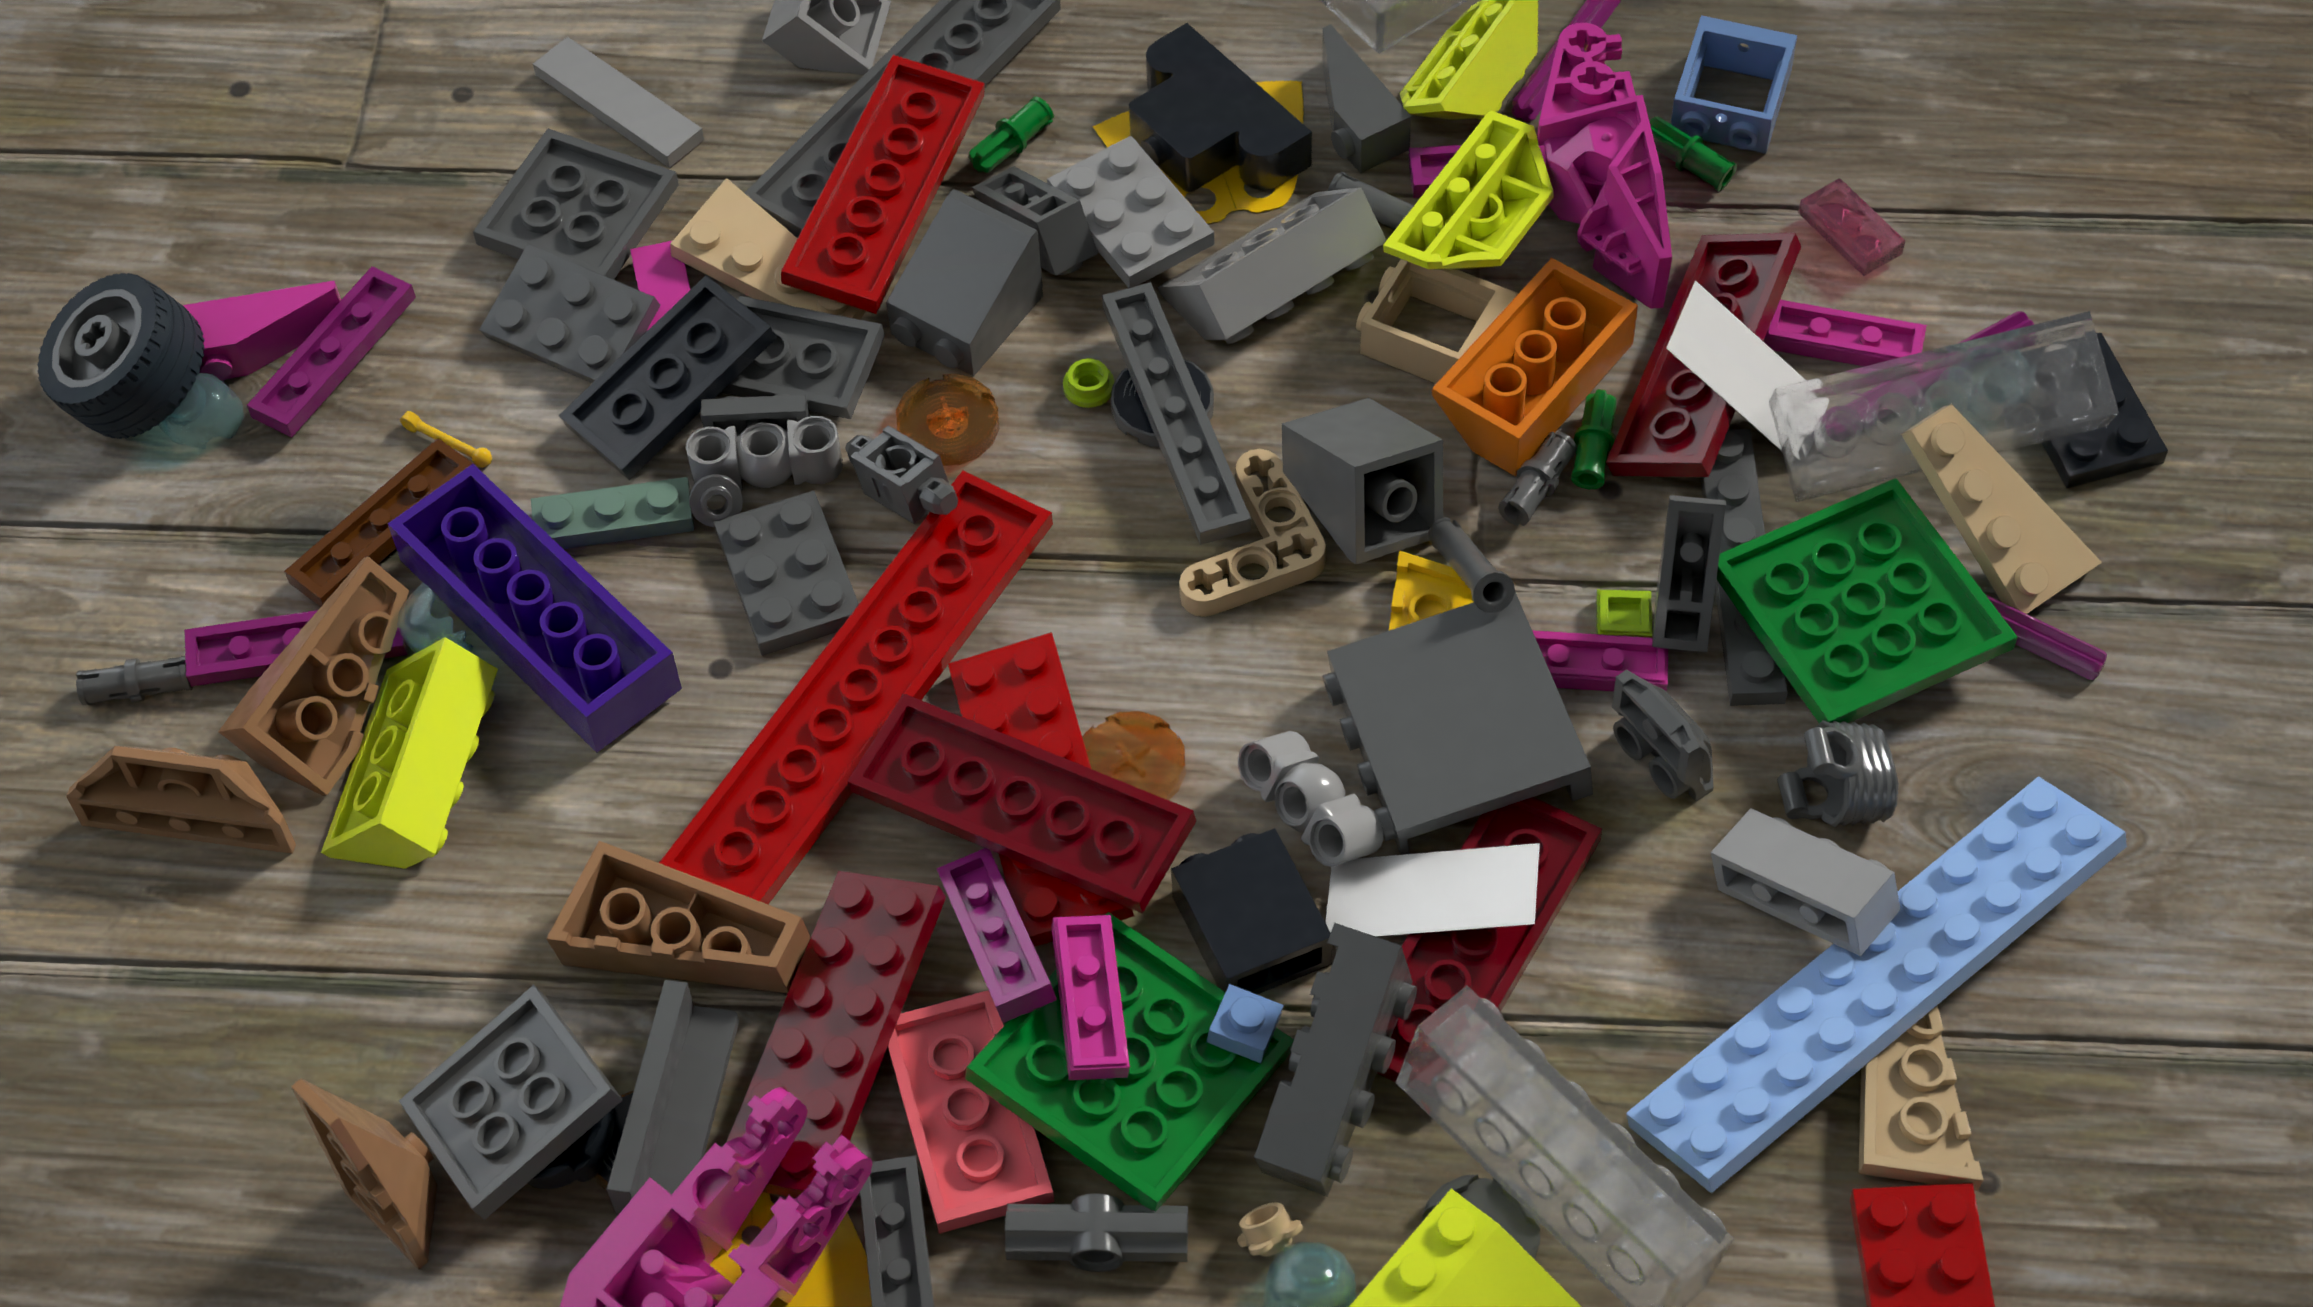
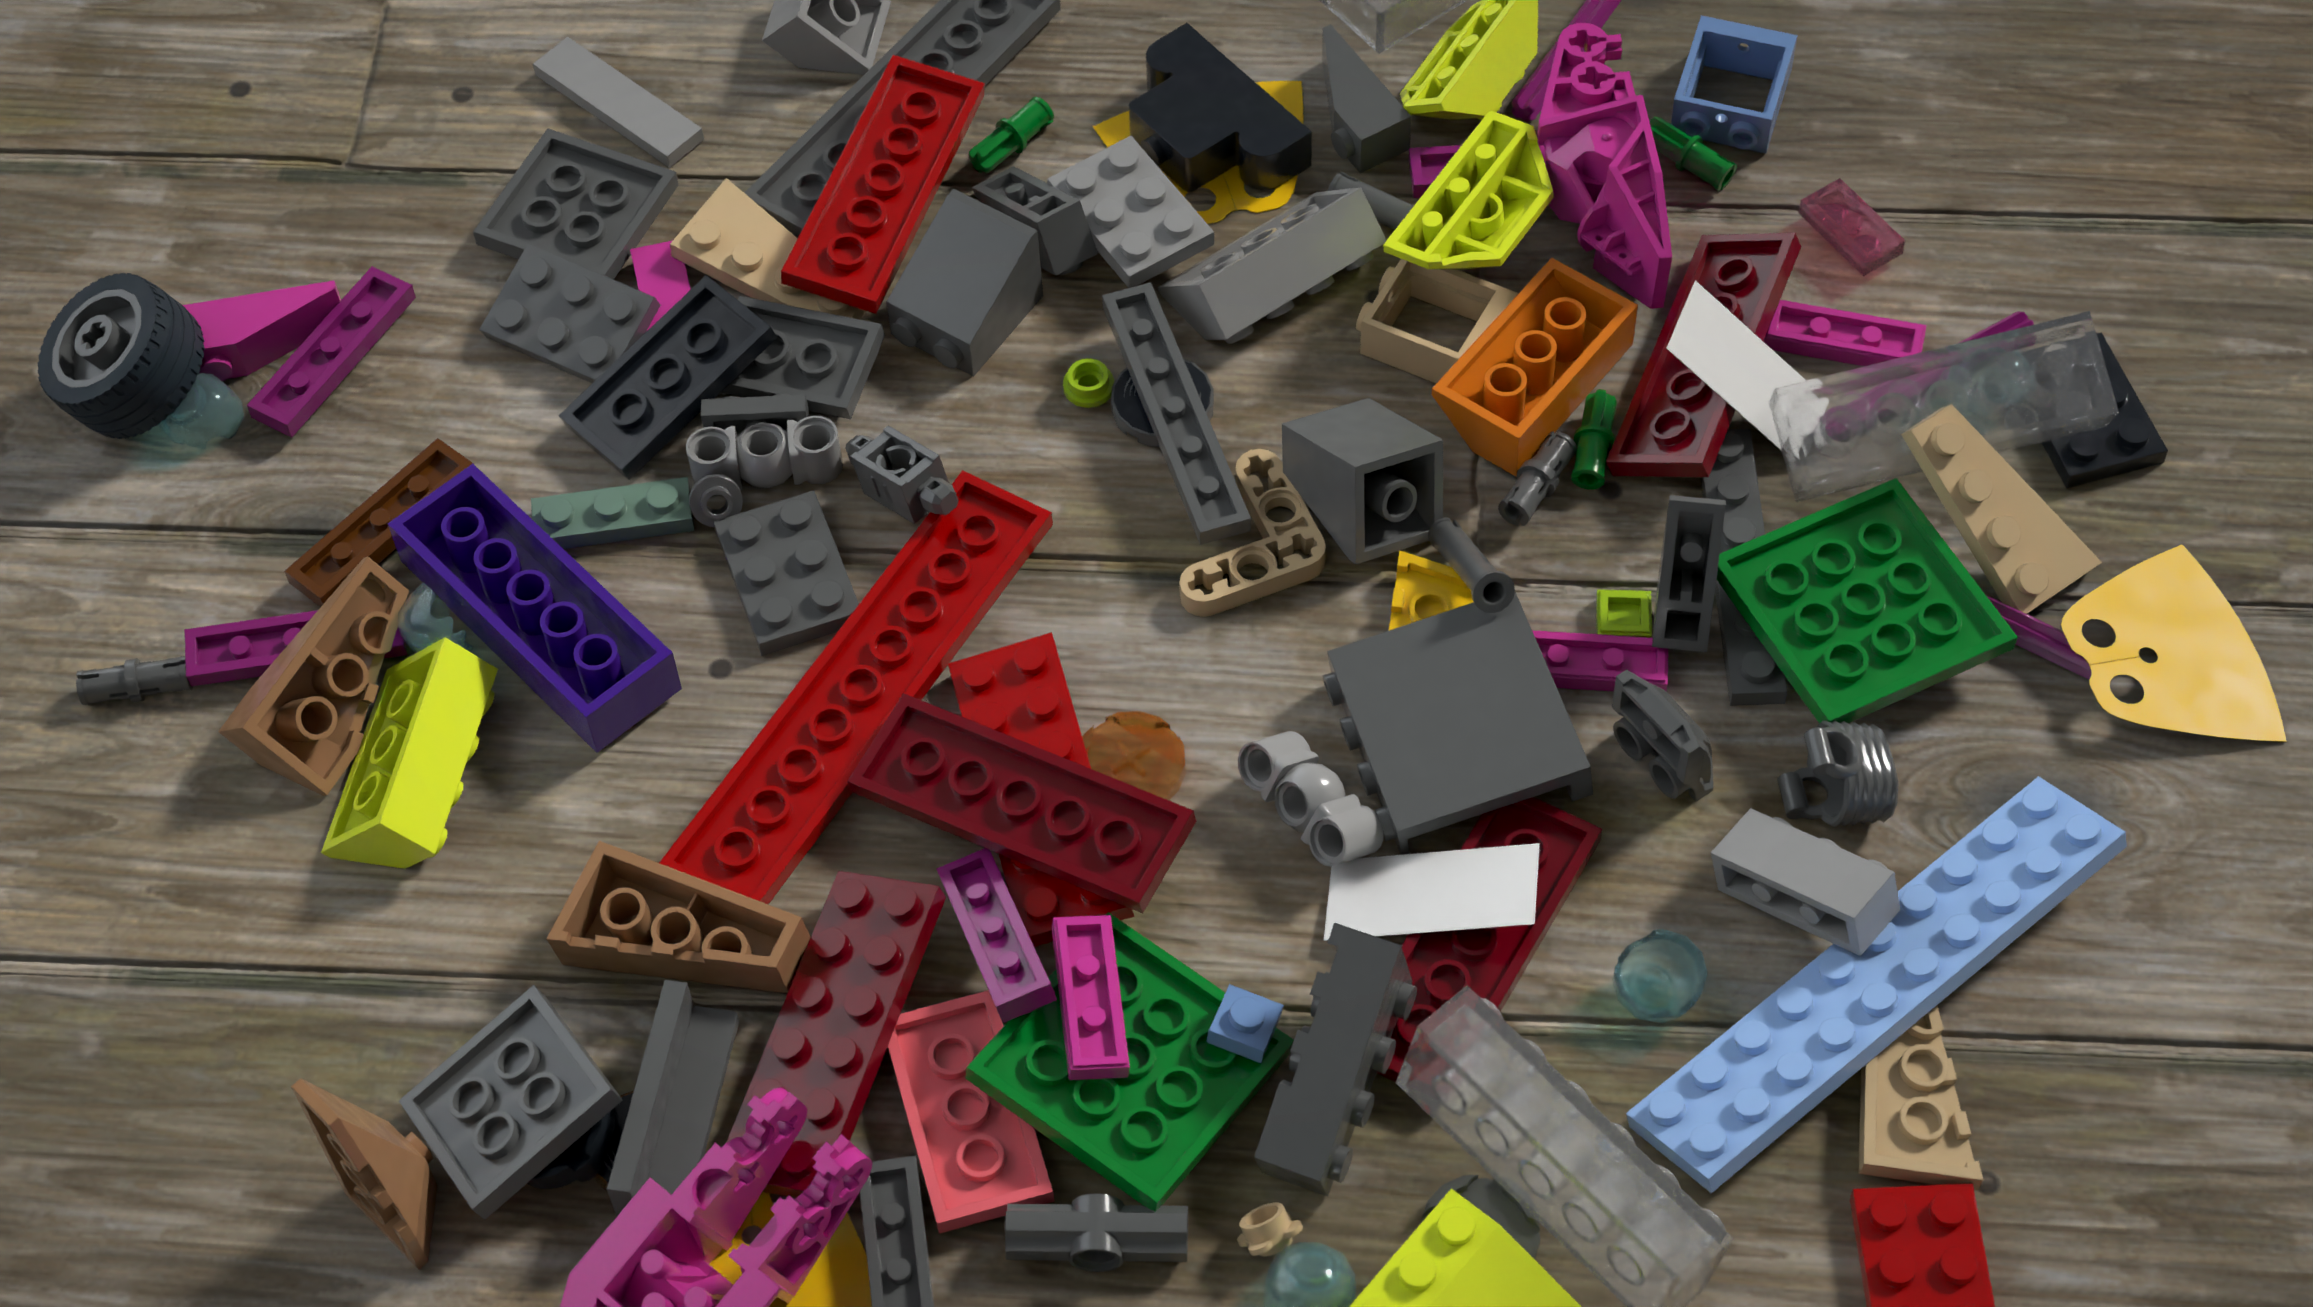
(180, 798): medium nougat wedge -> none
(480, 457): yellow hinge -> none
(950, 417): clear orange tile -> none
(1251, 914): black brick -> none
(1660, 976): none -> clear light blue hair
(2206, 664): none -> yellow piece

